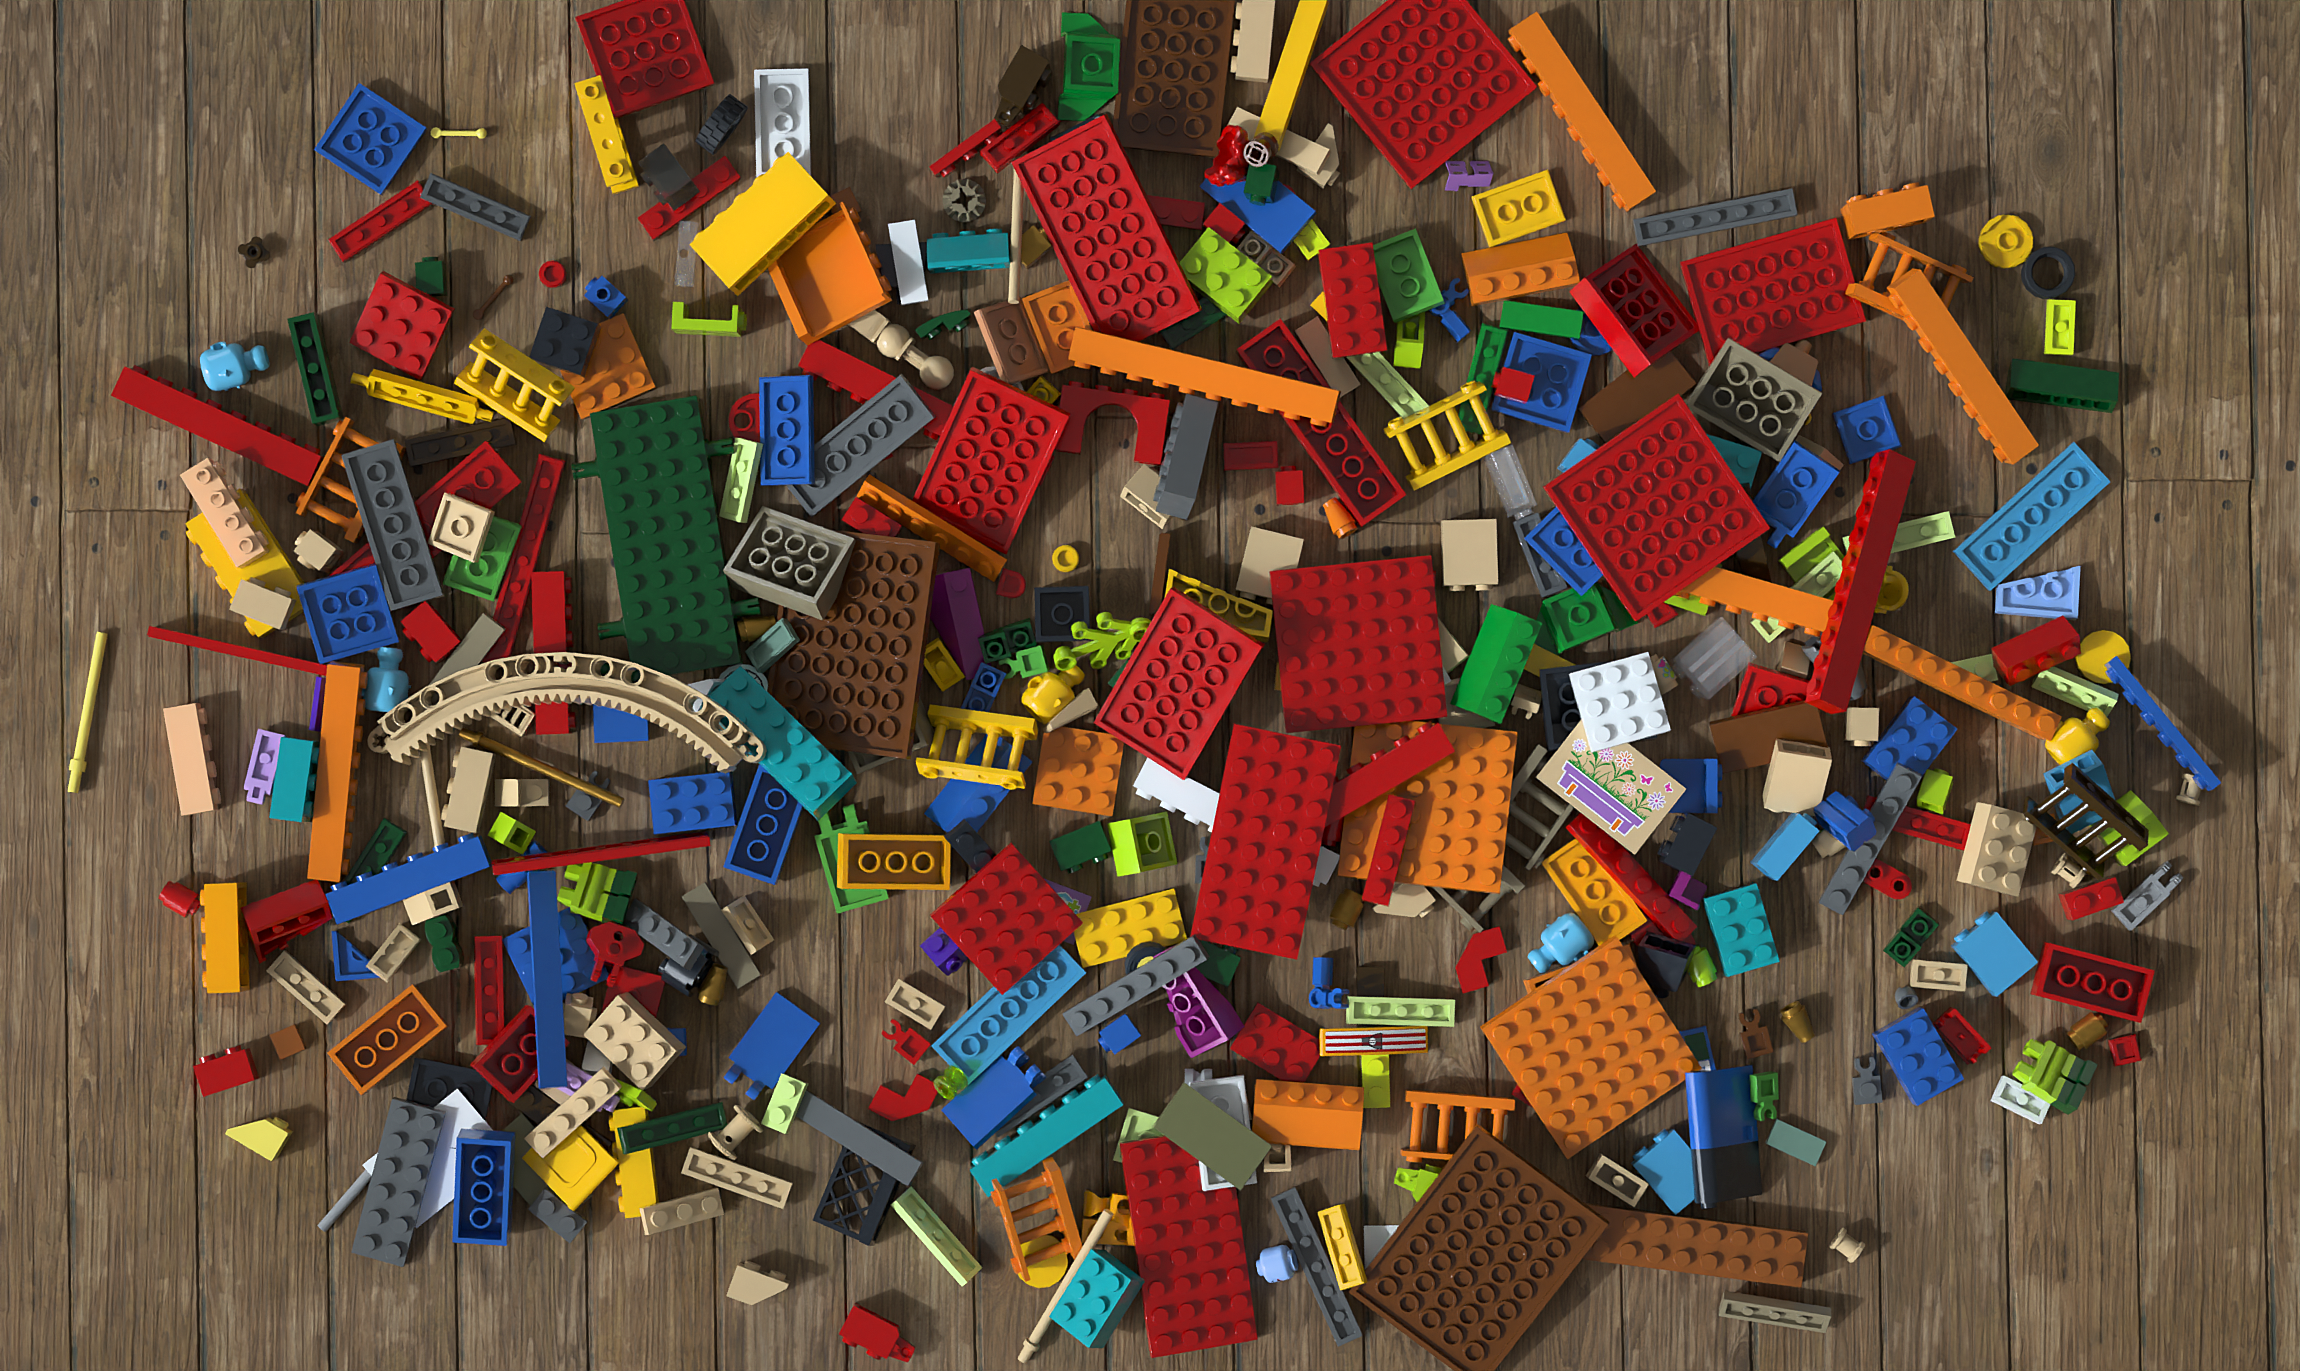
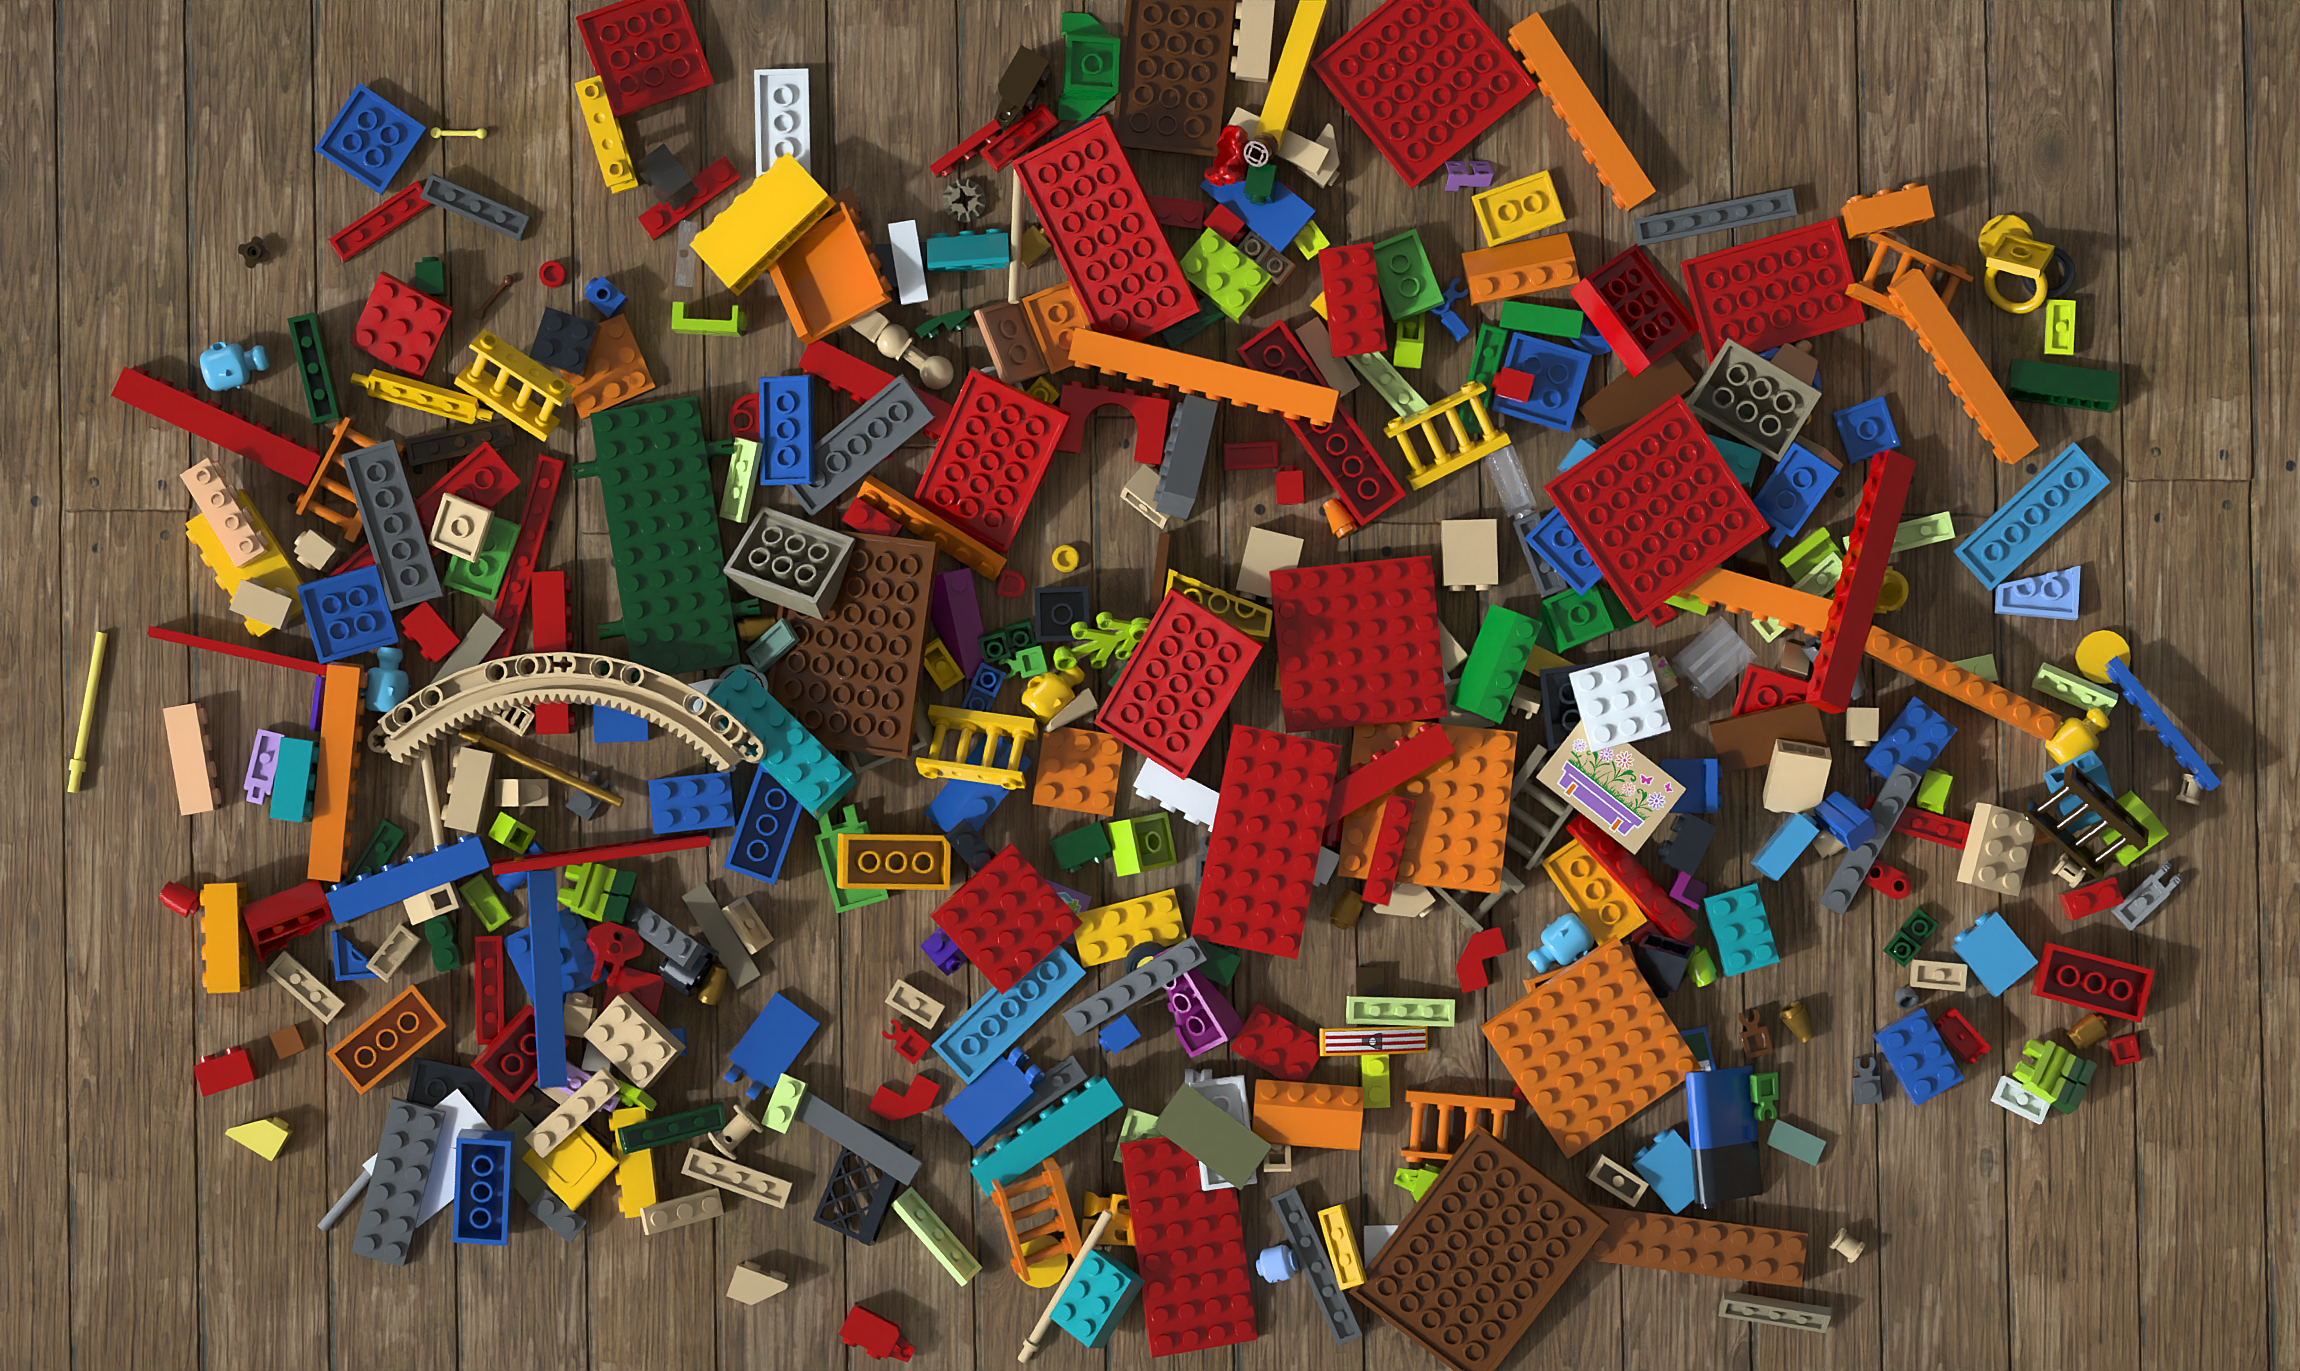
(485, 902): none -> lime tile
(721, 124): black tyre -> none
(950, 1082): clear neon green wheel -> none
(1322, 996): blue bar -> none
(2022, 258): none -> yellow tile
(2036, 650): red brick -> none

